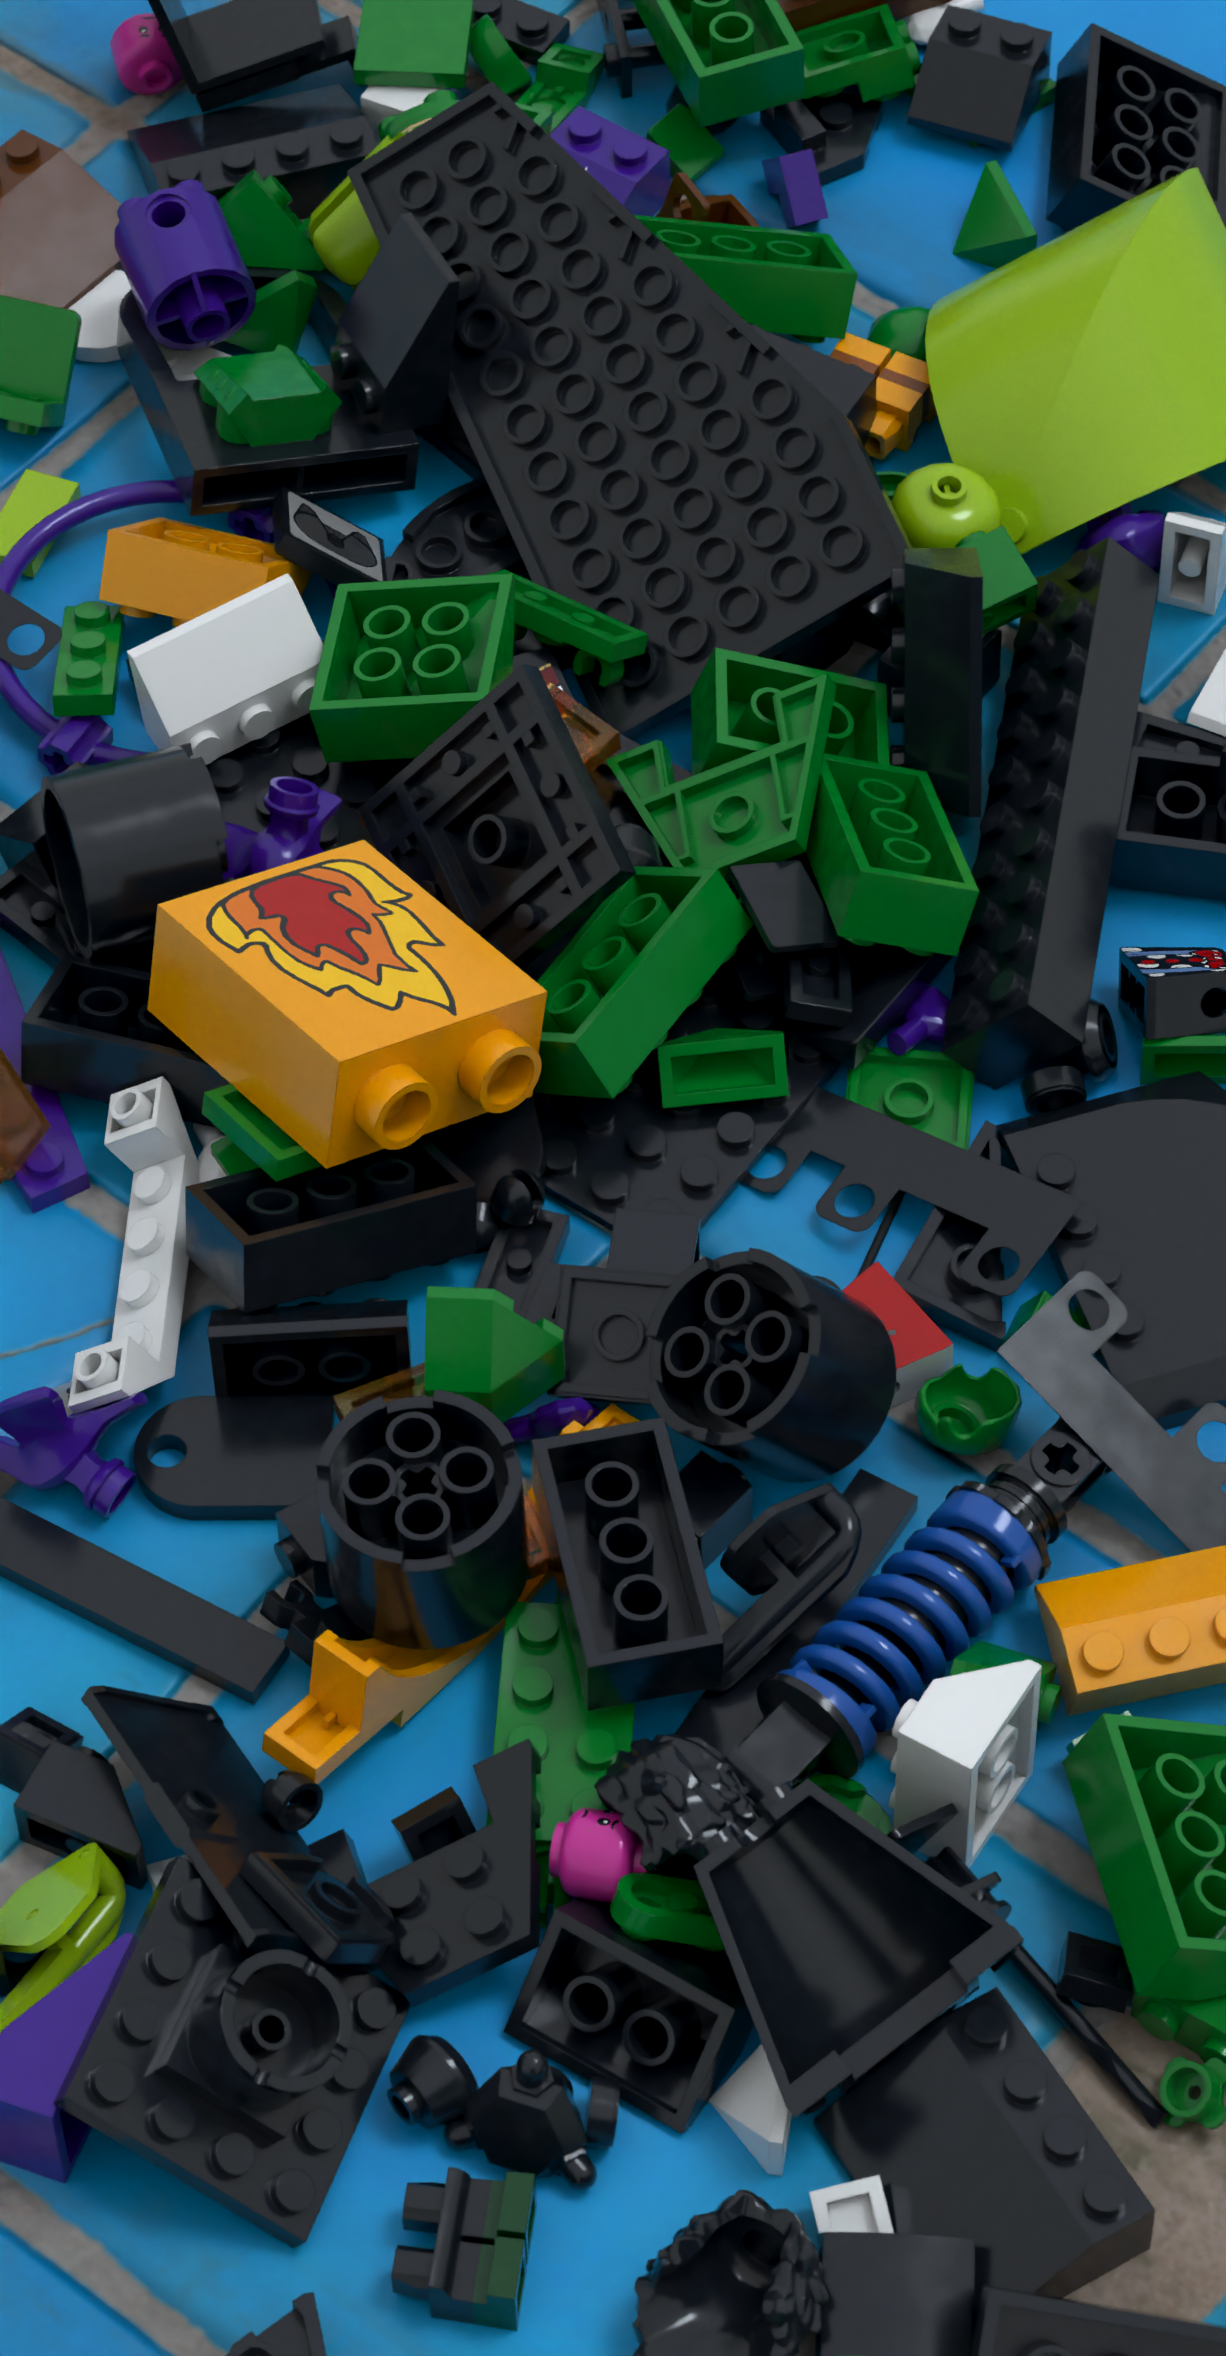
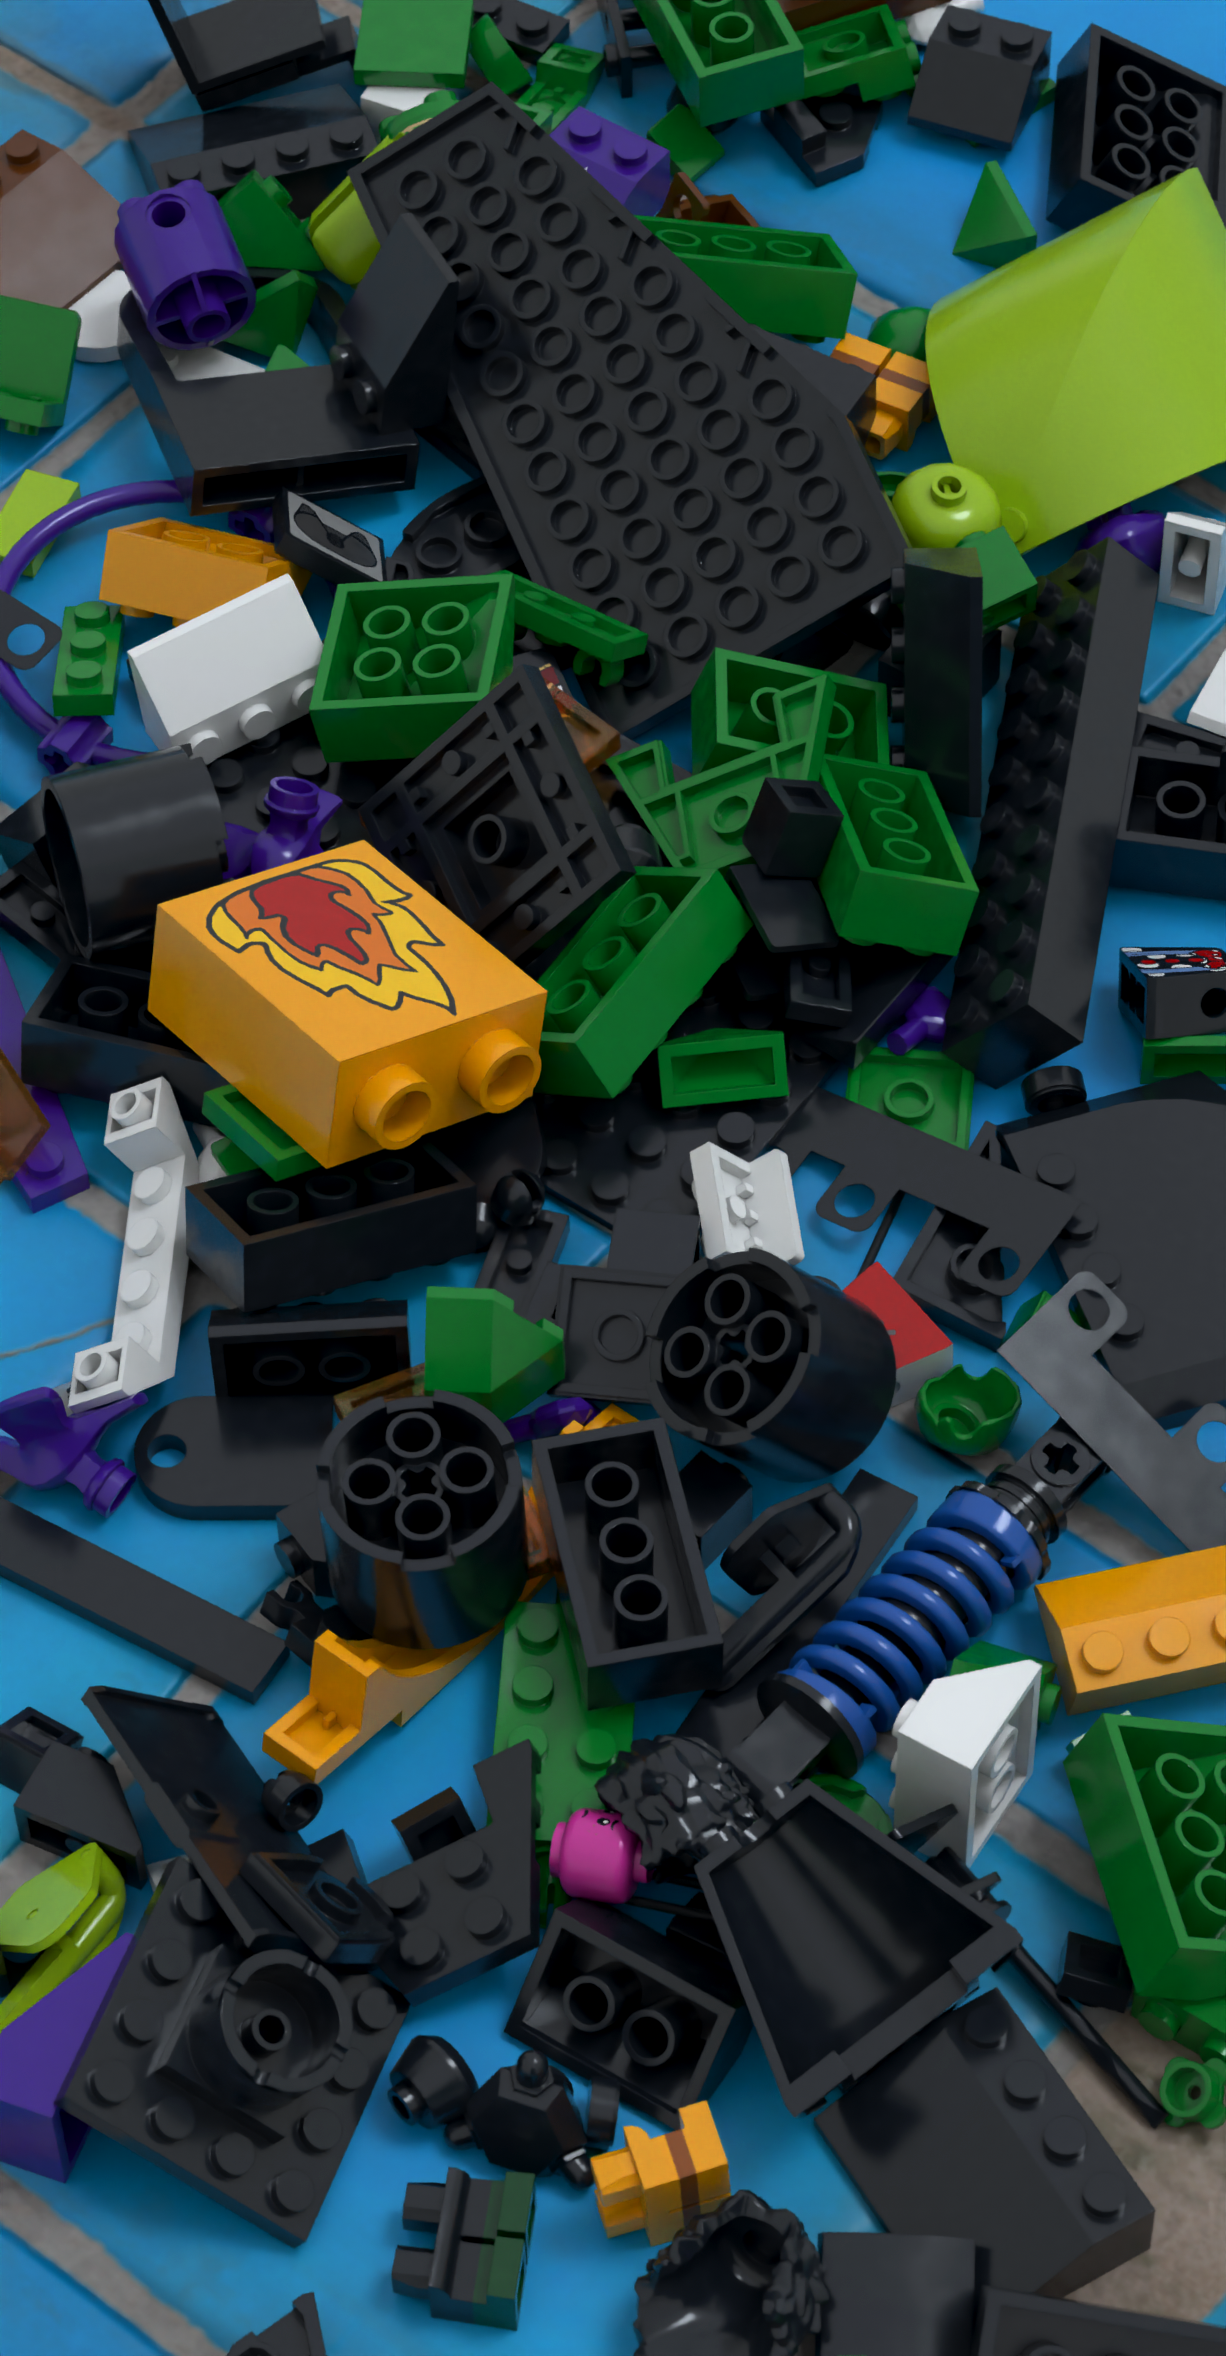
(144, 56): dark pink head -> none
(267, 398): green slope -> none
(662, 2178): none -> light orange hips
(665, 1910): green plate -> none
(745, 1203): none -> white bracket
(756, 2111): white slope -> none
(792, 828): none -> black panel
(798, 187): dark purple piece -> none
(852, 2207): white plate -> none
(1098, 1053): black cone -> none

